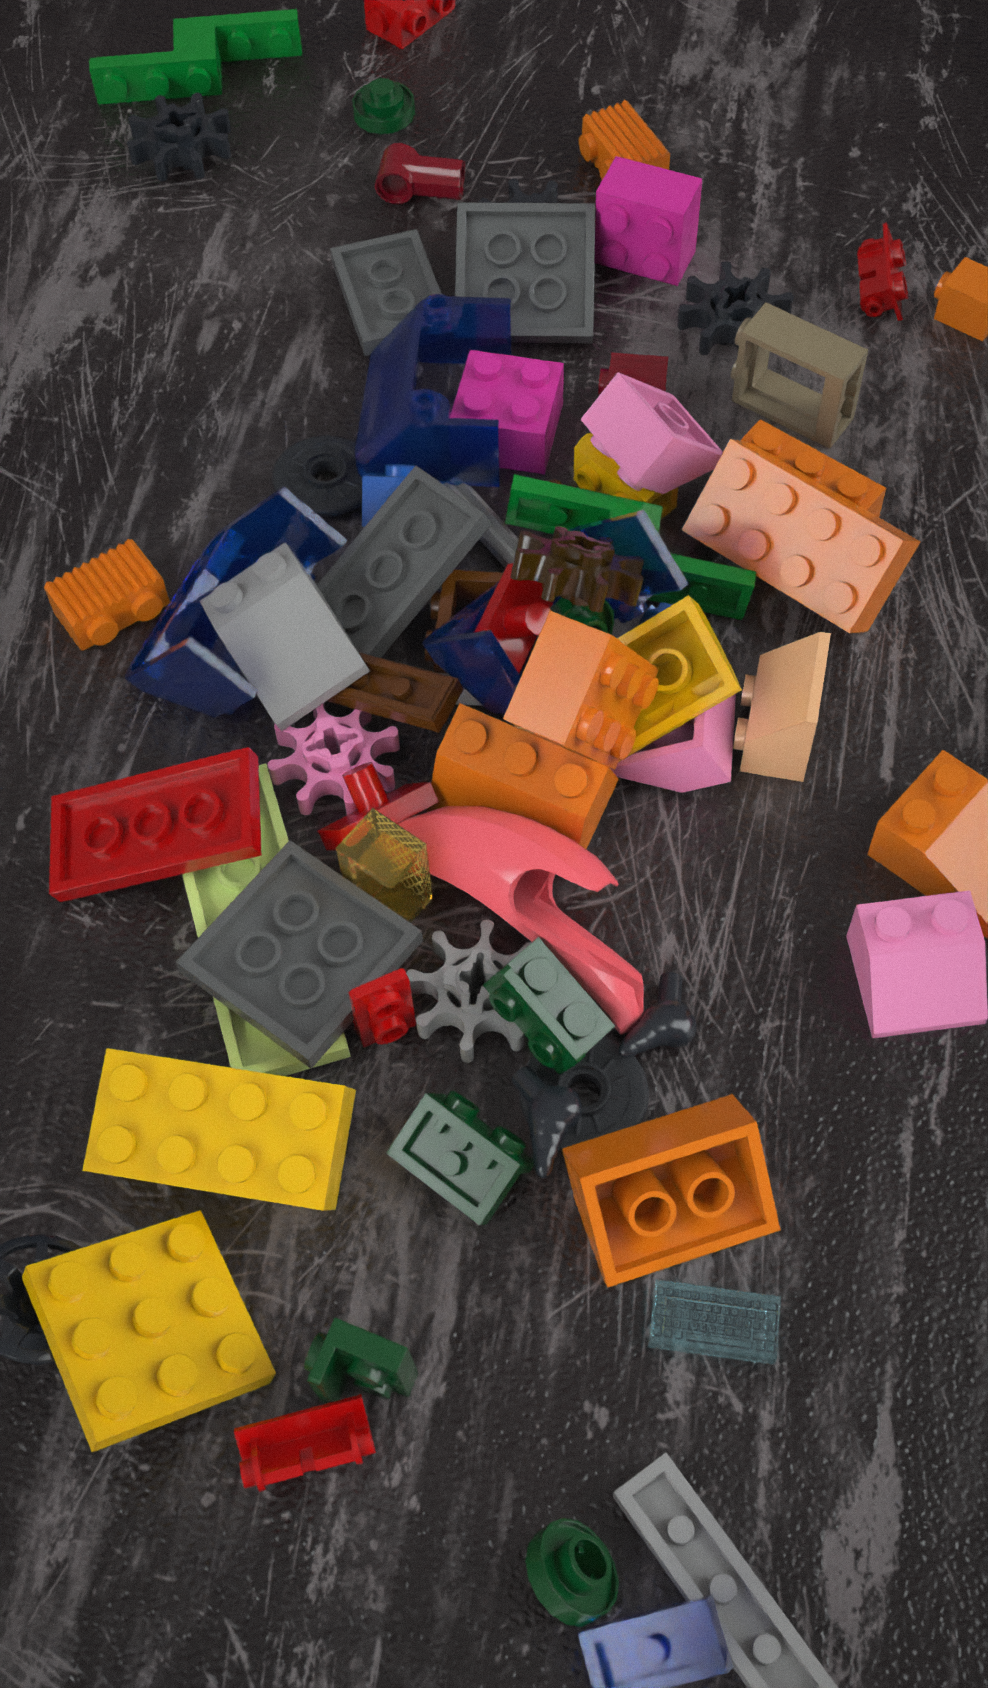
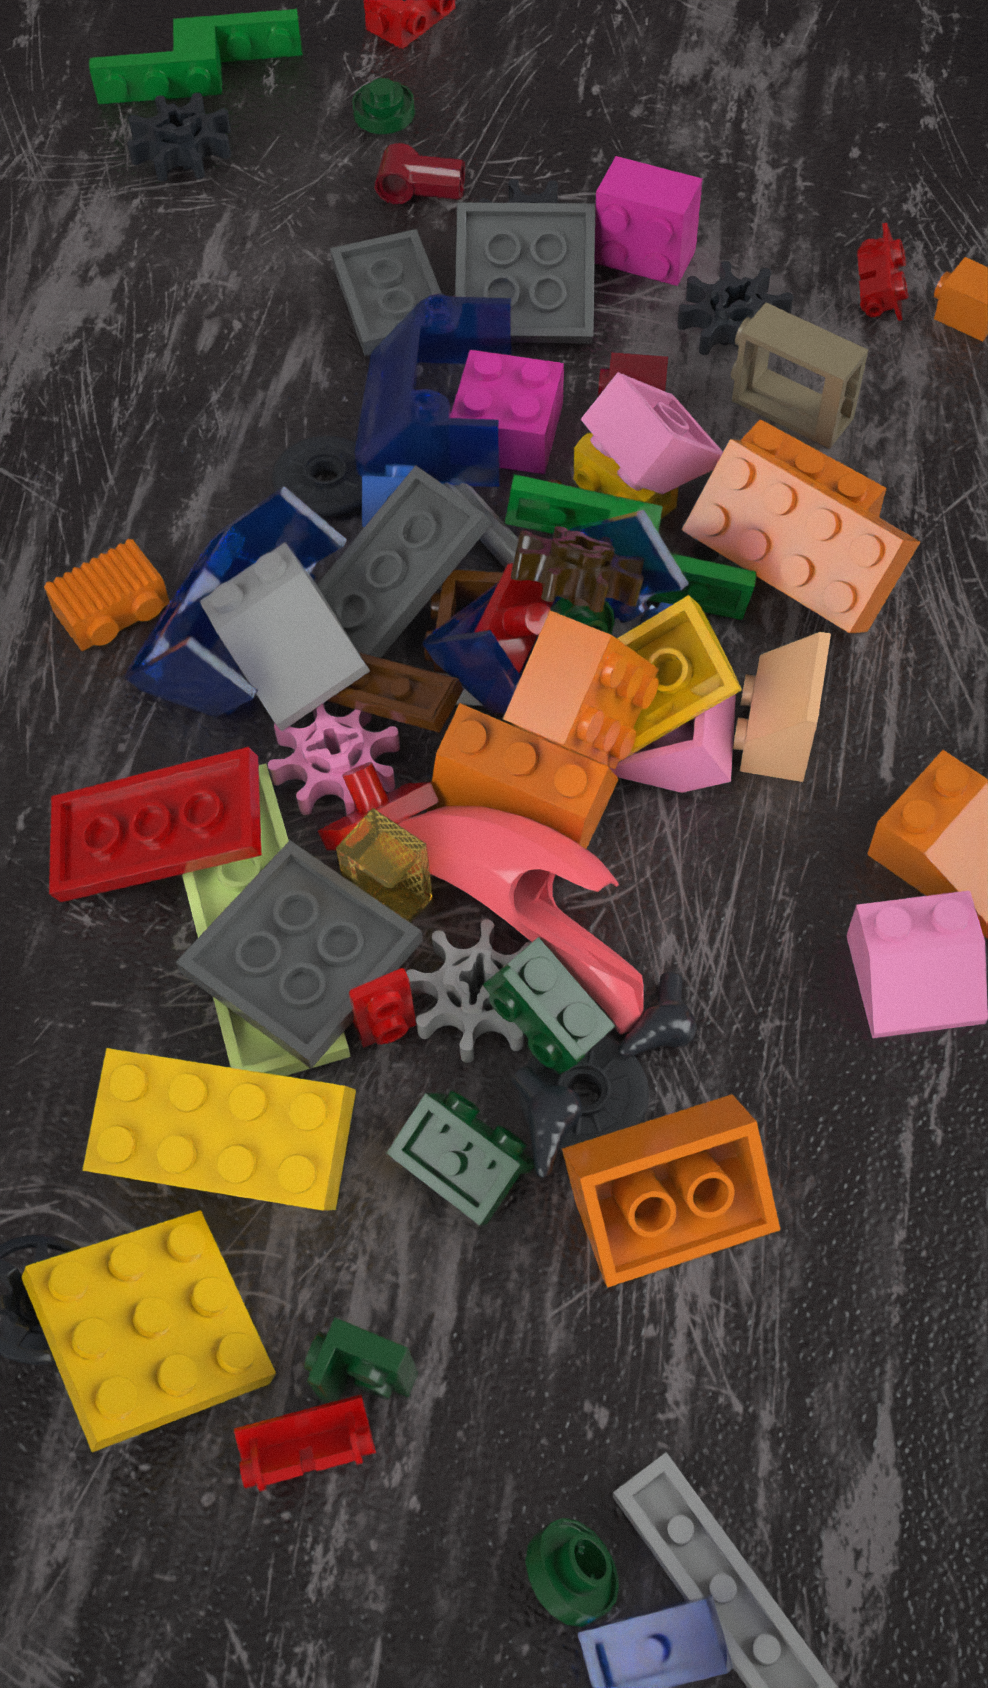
(622, 134): orange brick -> none
(715, 1322): clear light blue tile -> none

